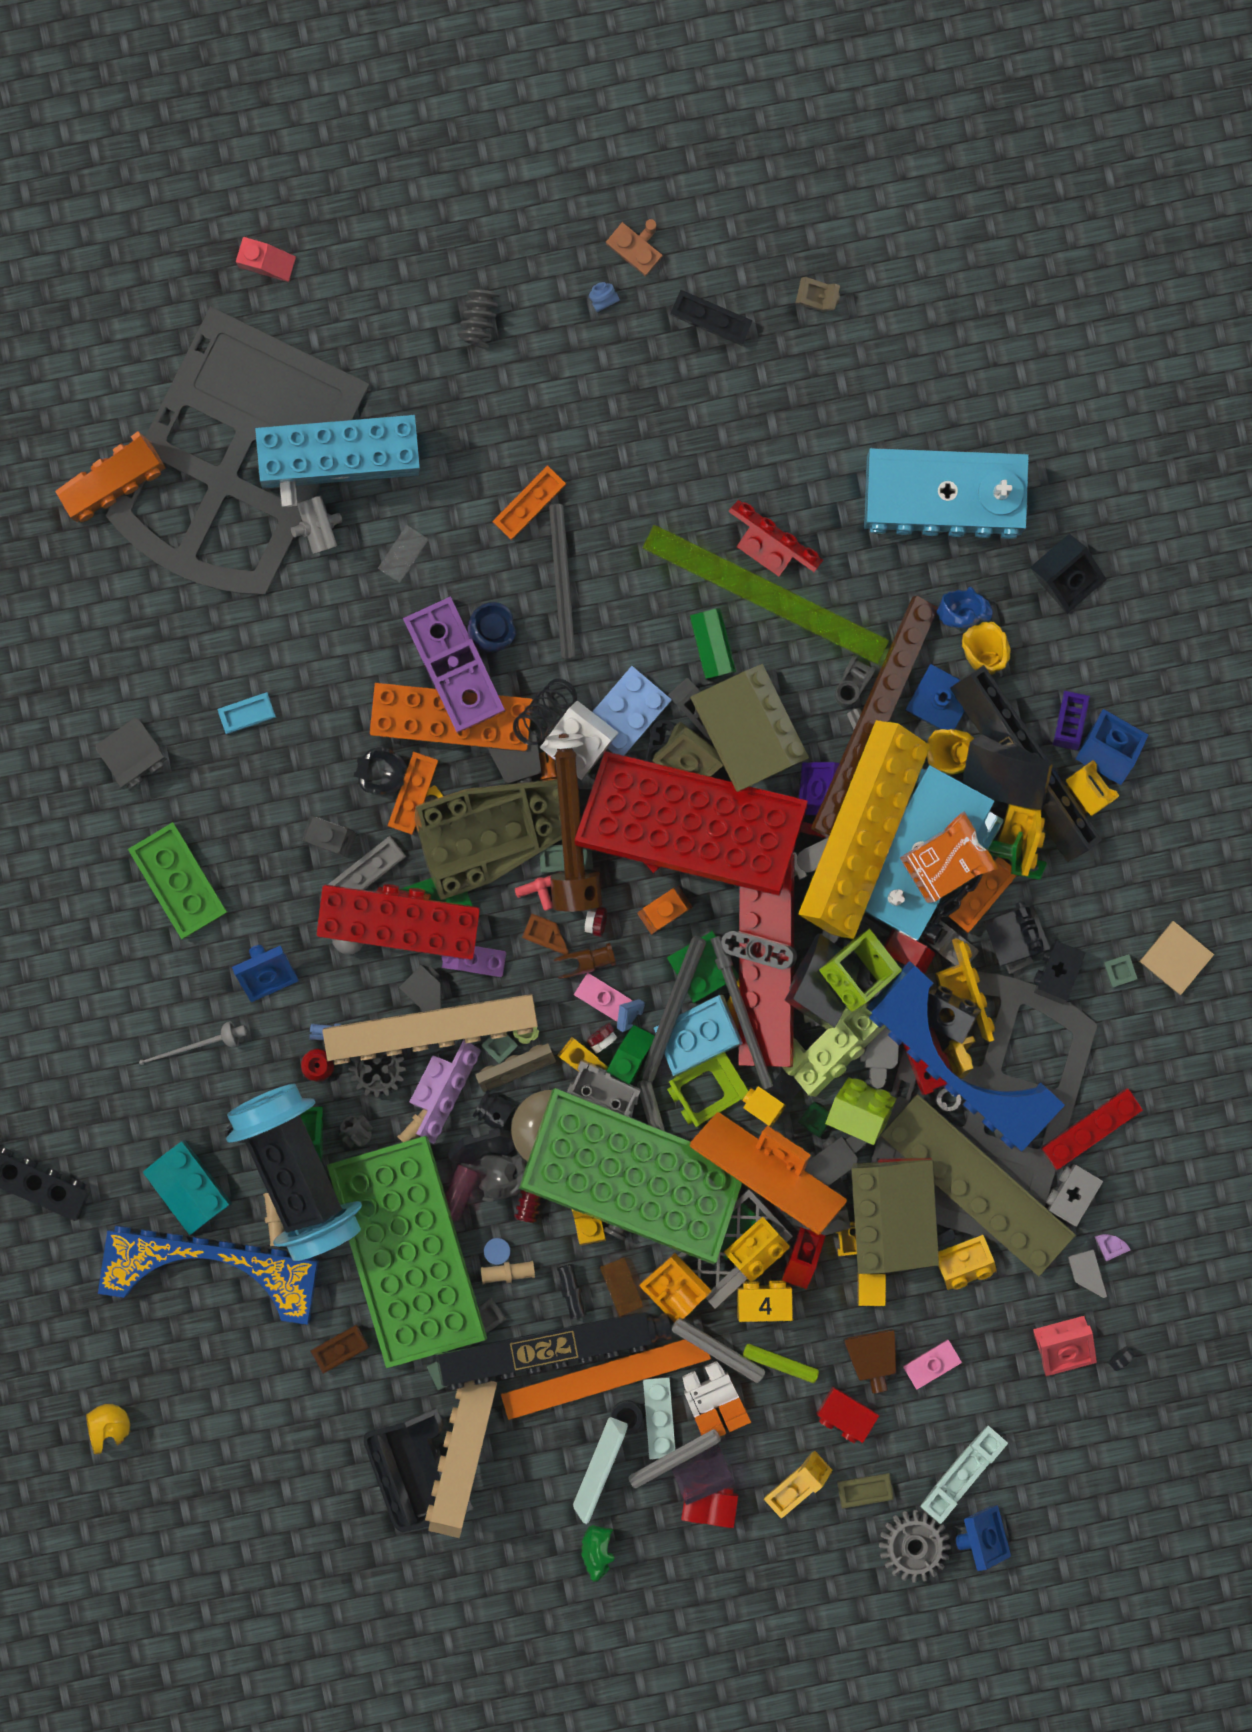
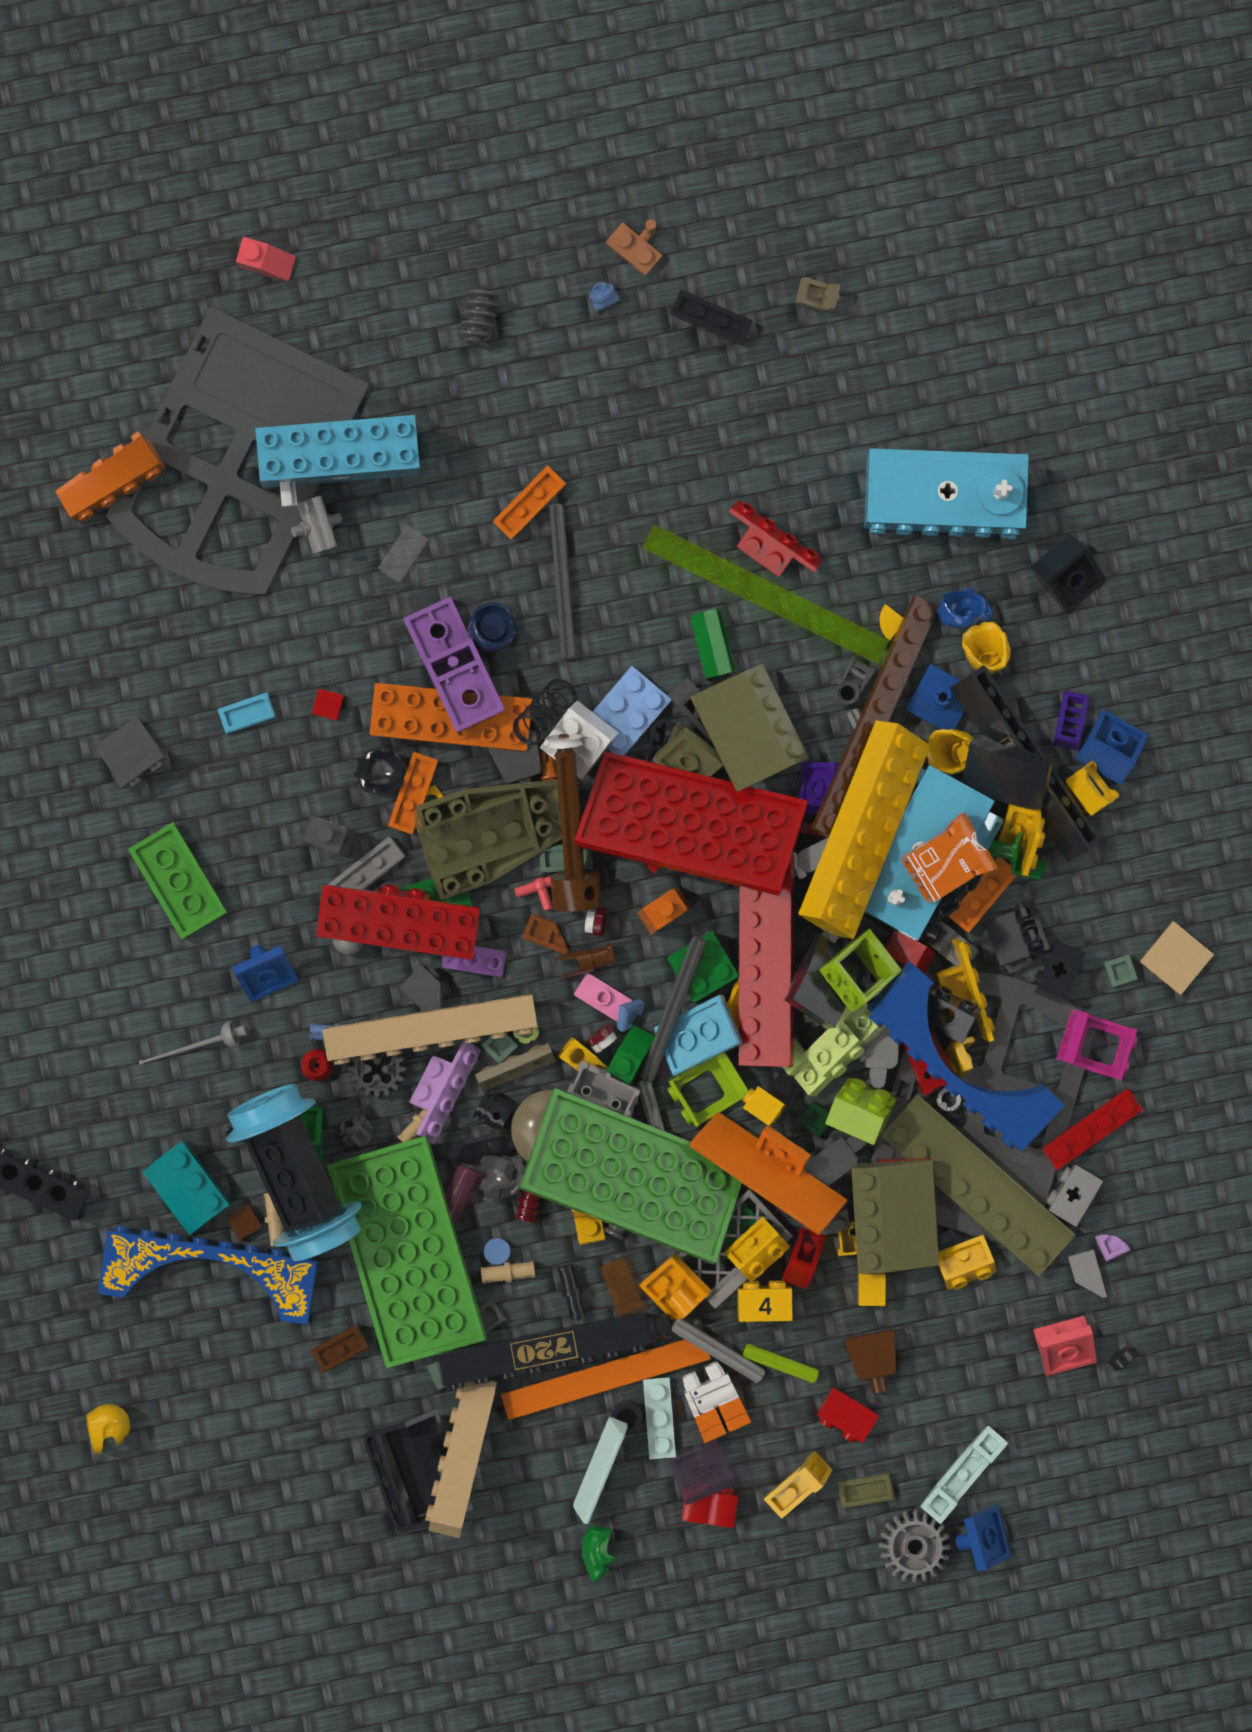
(244, 1222): none -> reddish brown tile
(327, 704): none -> red tile
(674, 1458): light grey axle -> none
(724, 963): dark grey bar -> none
(743, 937): dark grey beam -> none
(889, 622): none -> yellow tile
(932, 1364): bright pink plate -> none
(1074, 1038): none -> dark pink window

